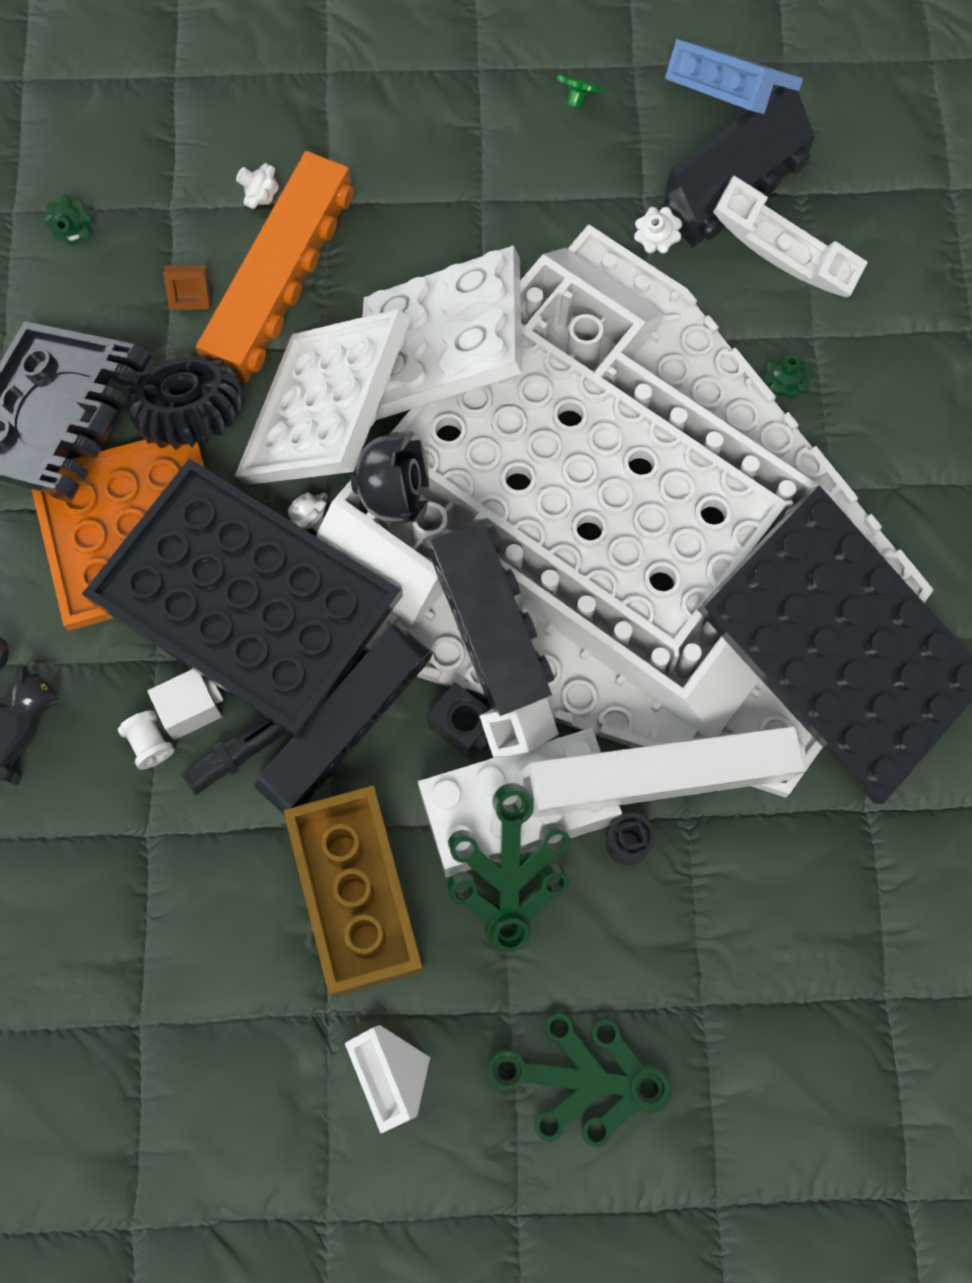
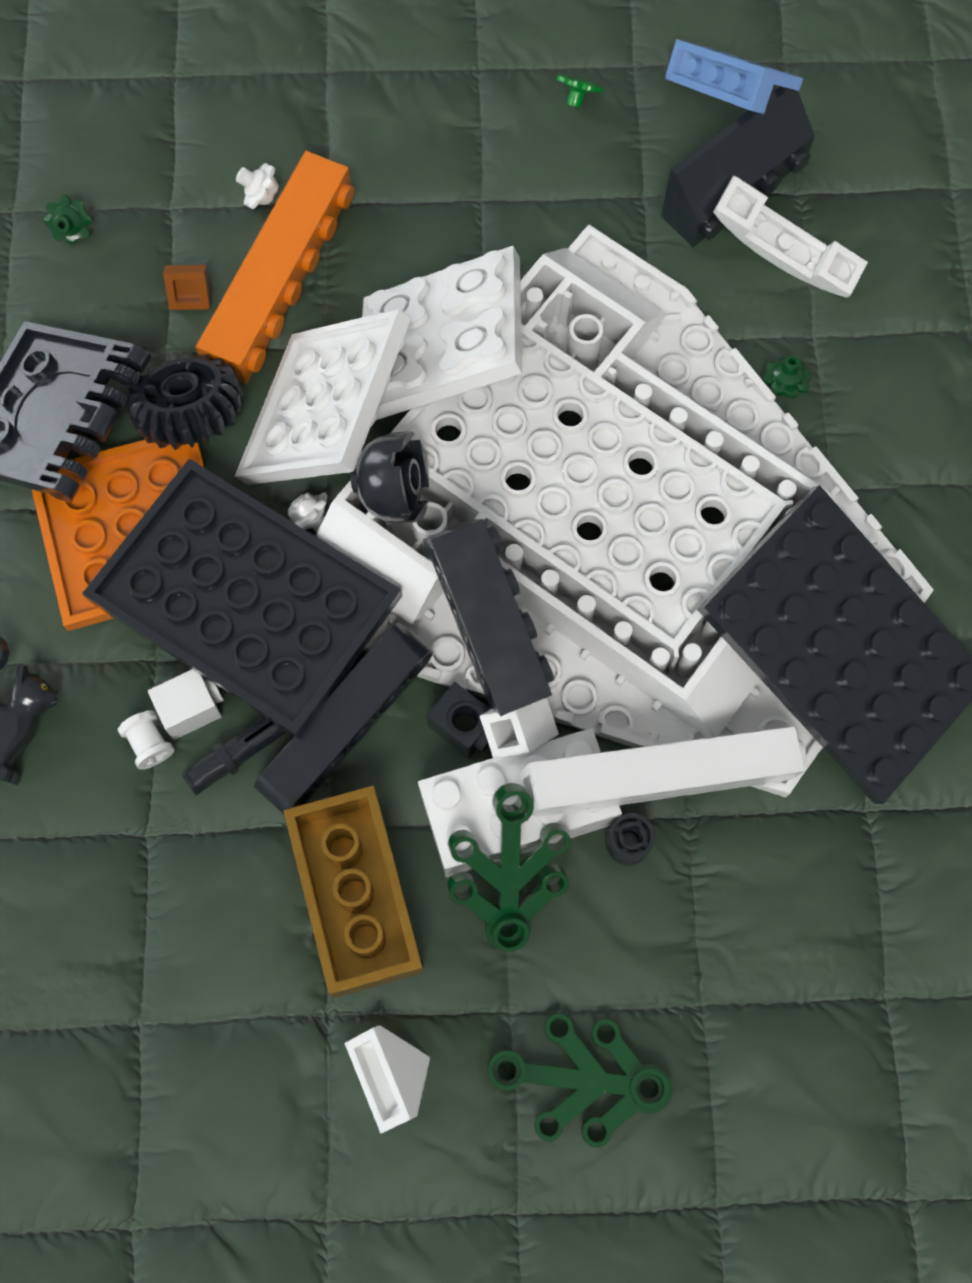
(658, 230): white plant -> none

